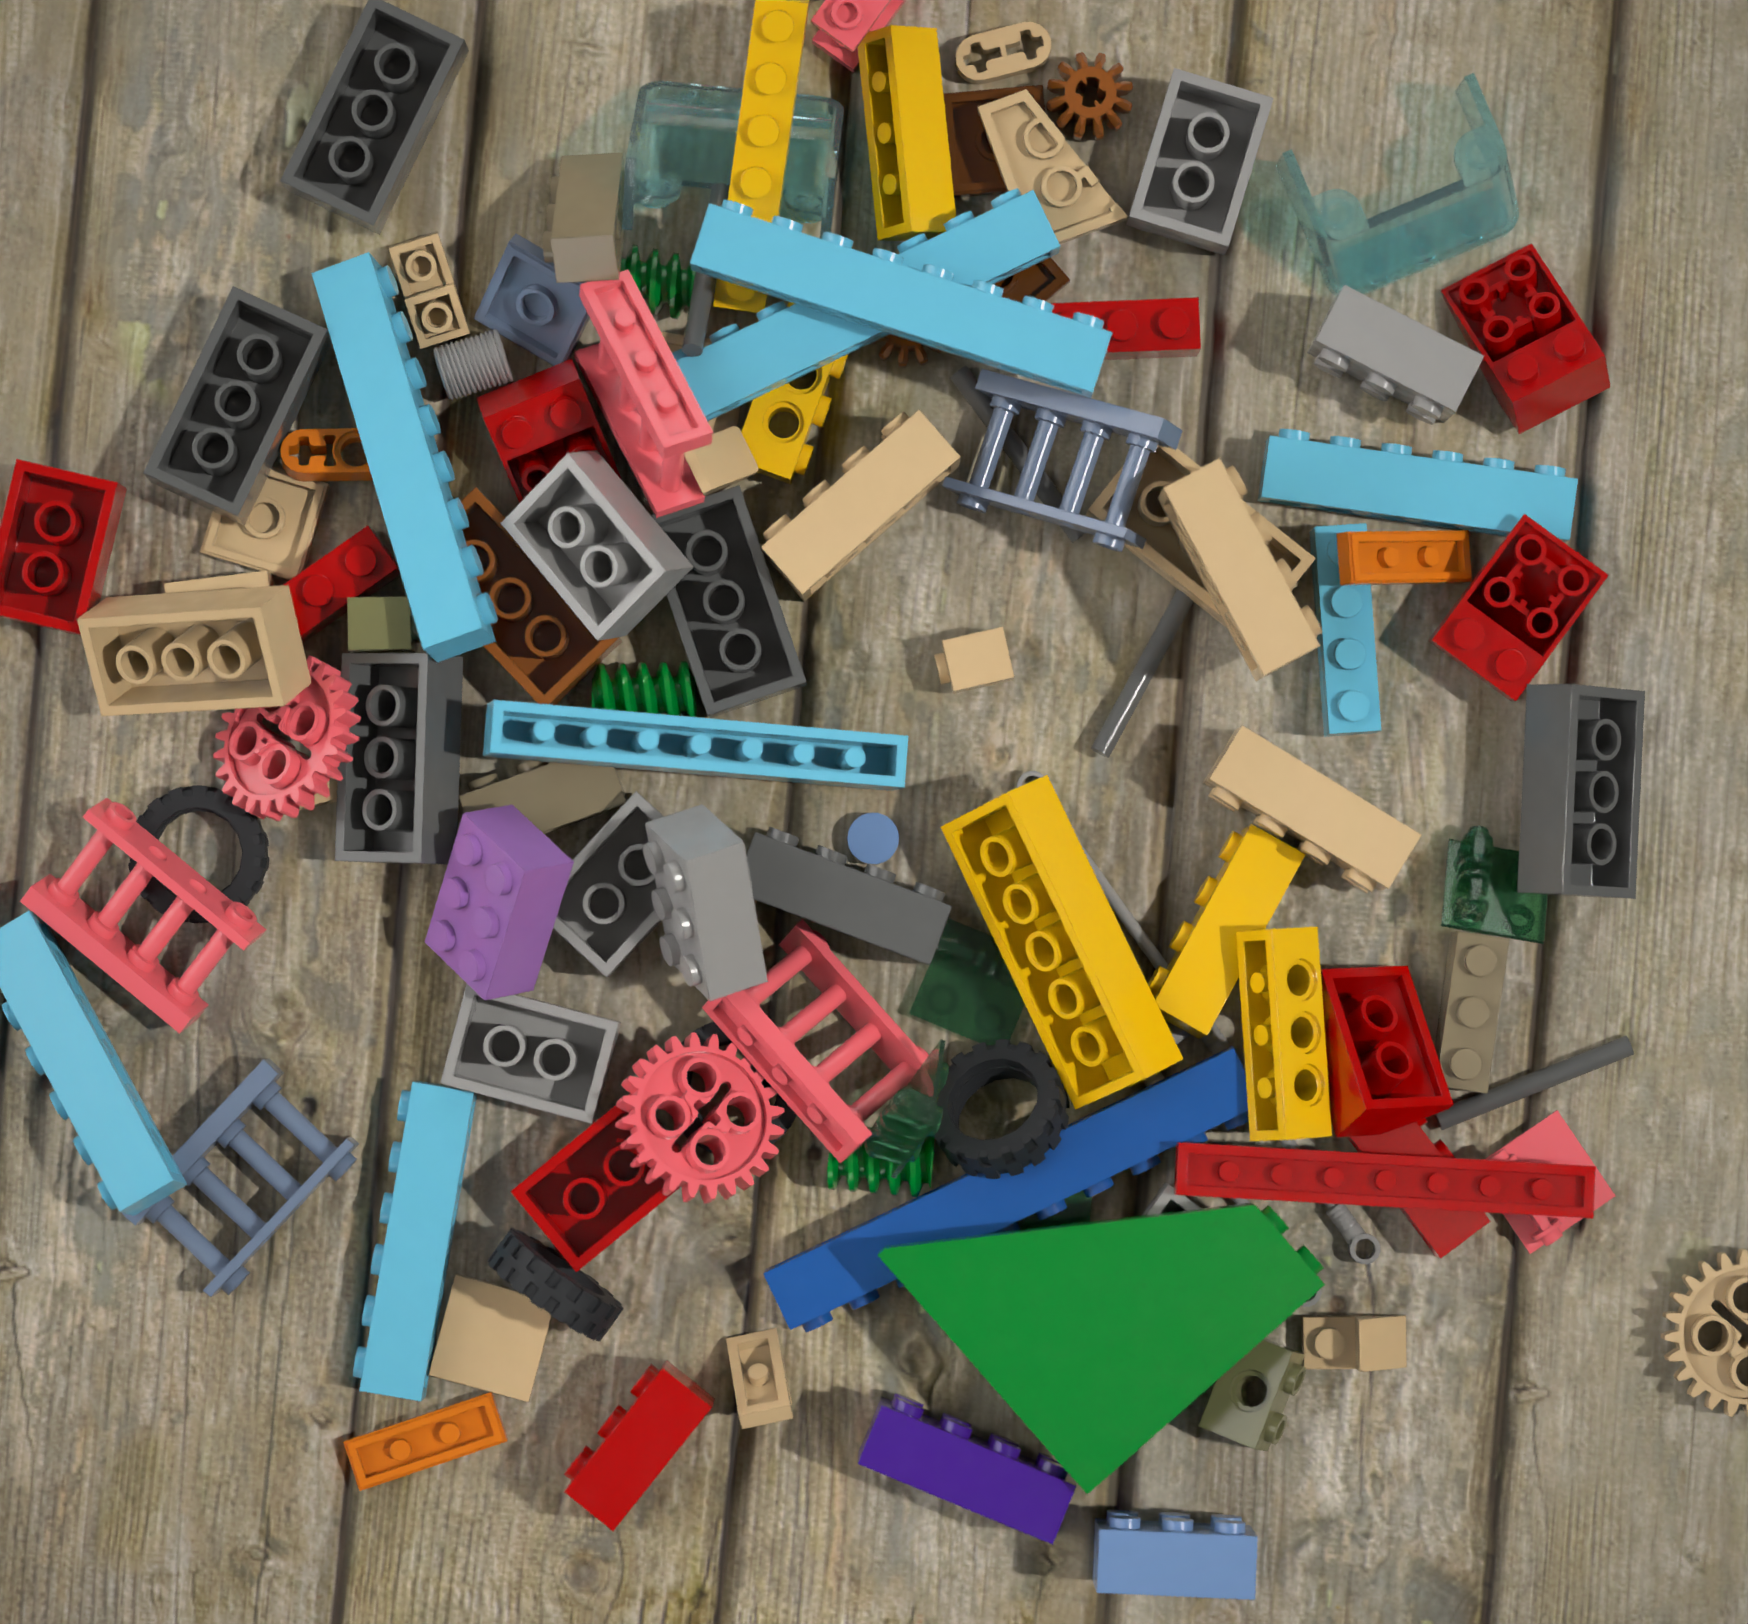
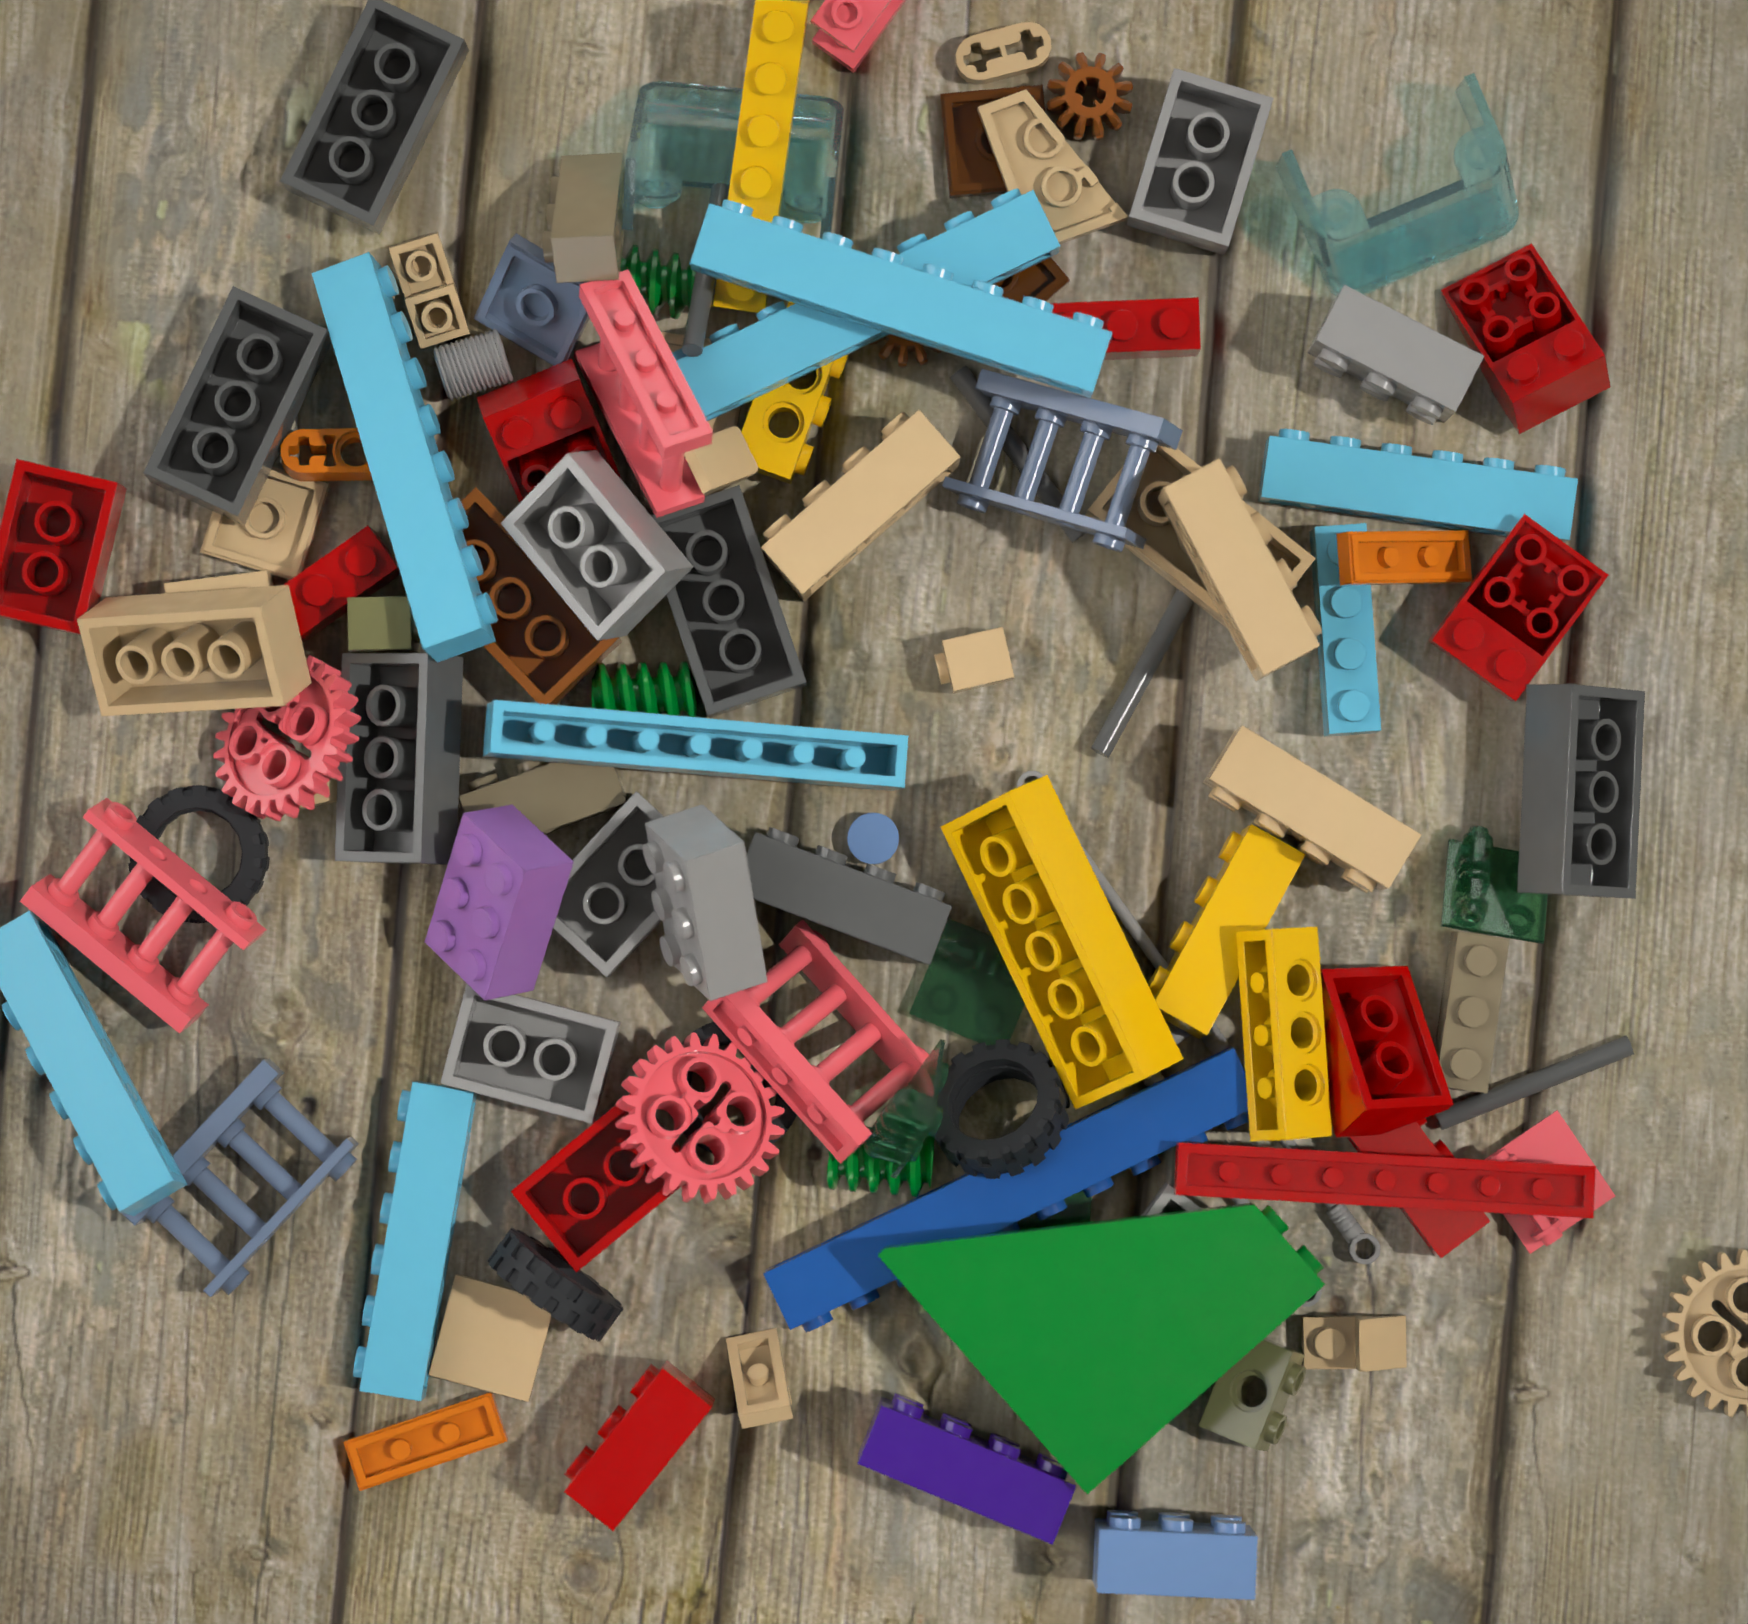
(906, 132): yellow brick -> none

